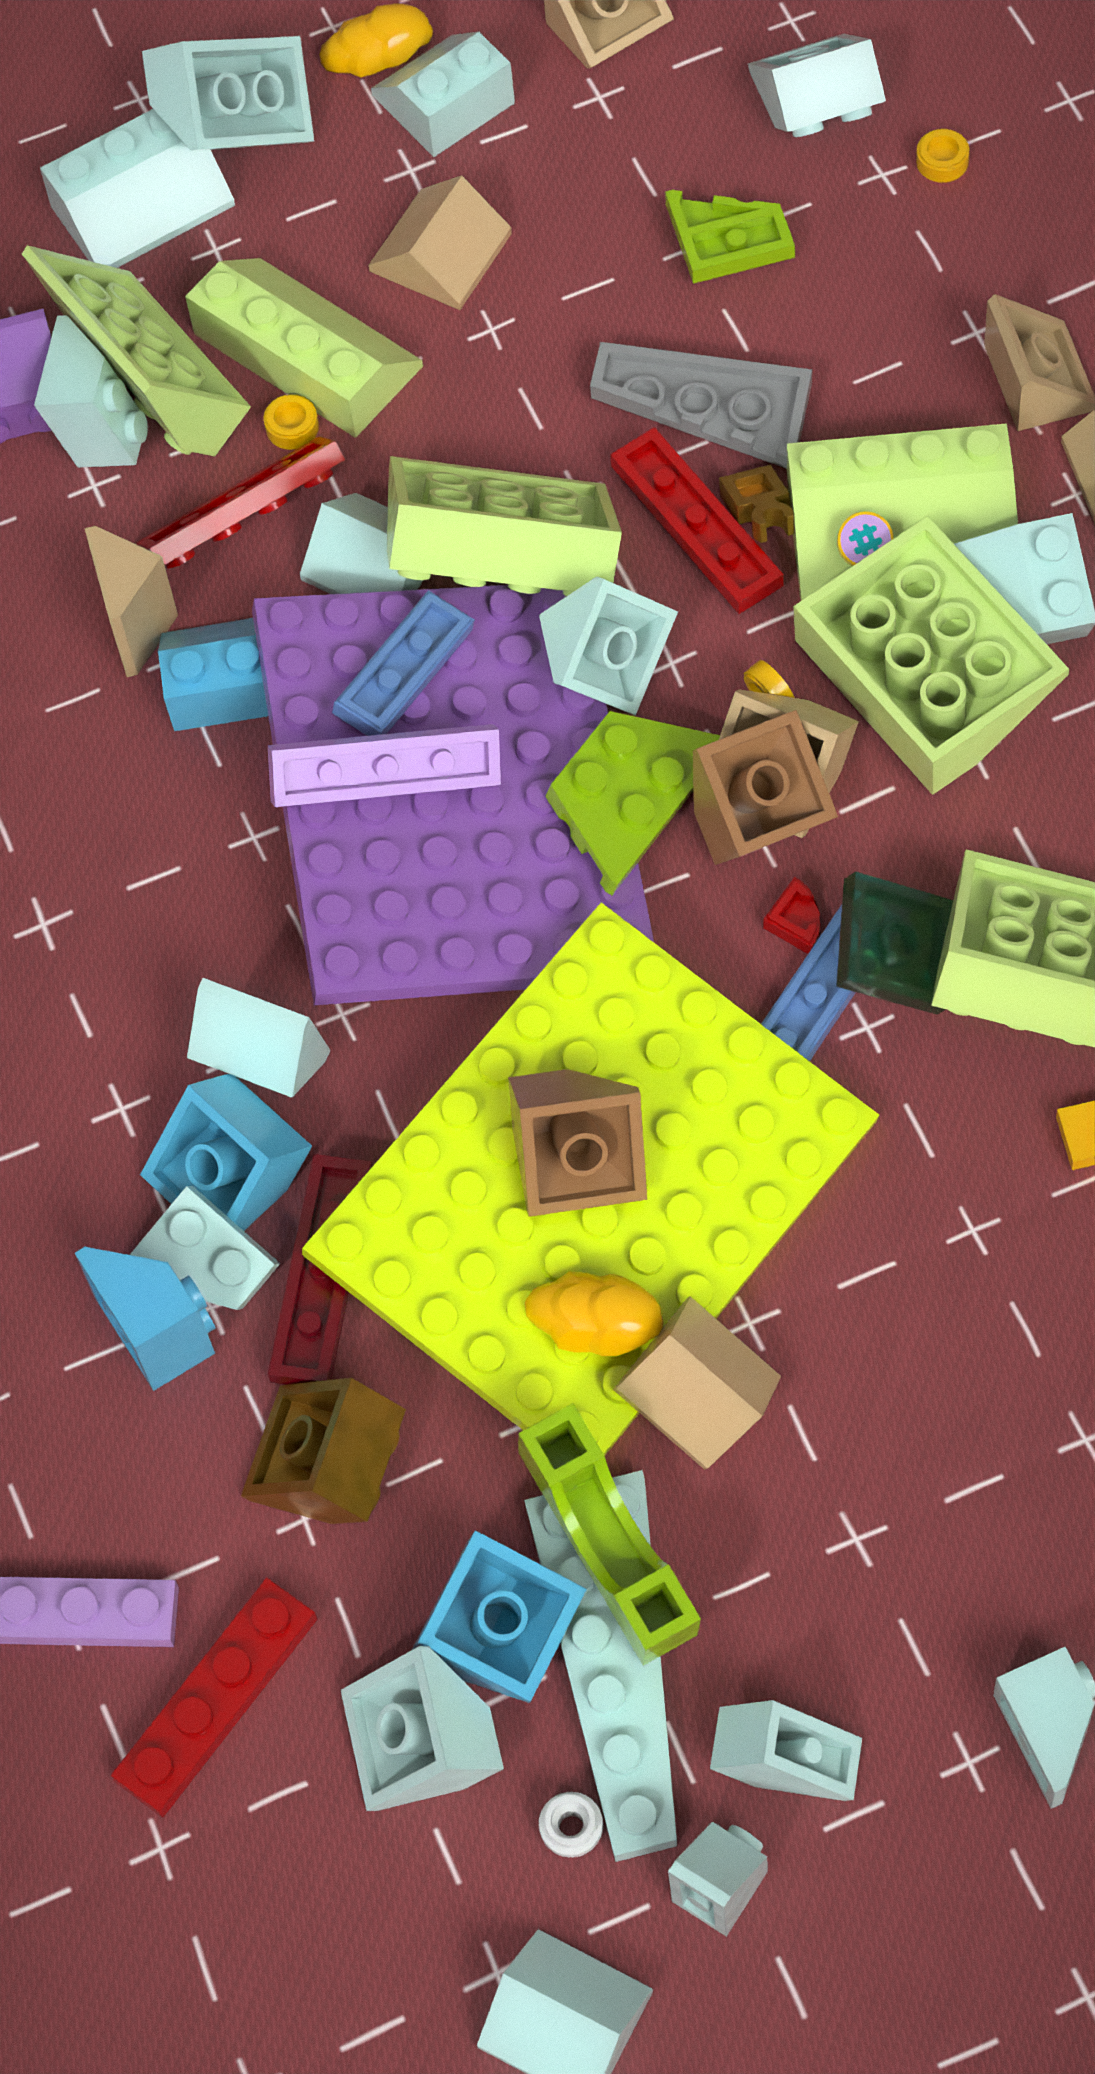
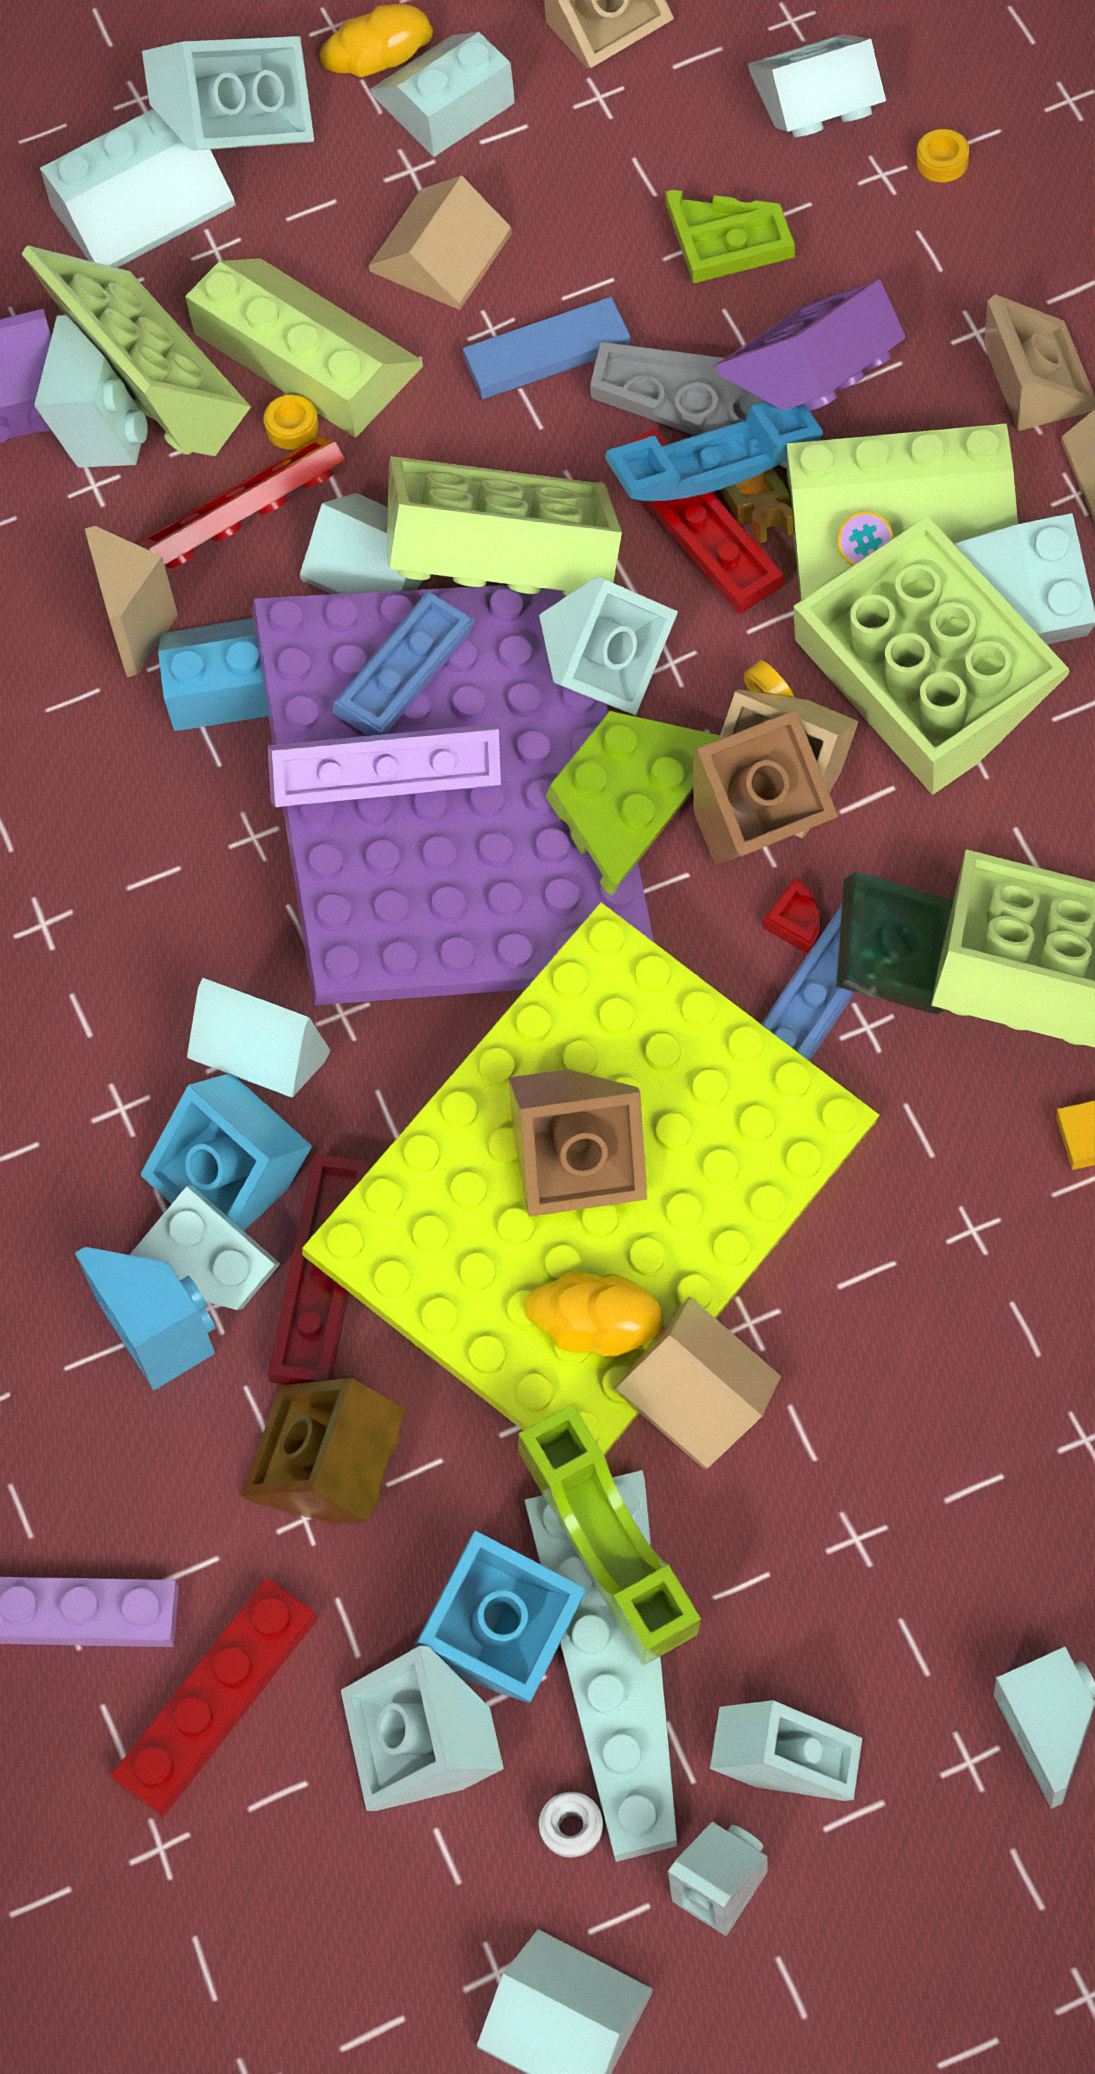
(544, 347): none -> medium blue tile
(712, 458): none -> dark azure slope
(817, 349): none -> medium lavender slope

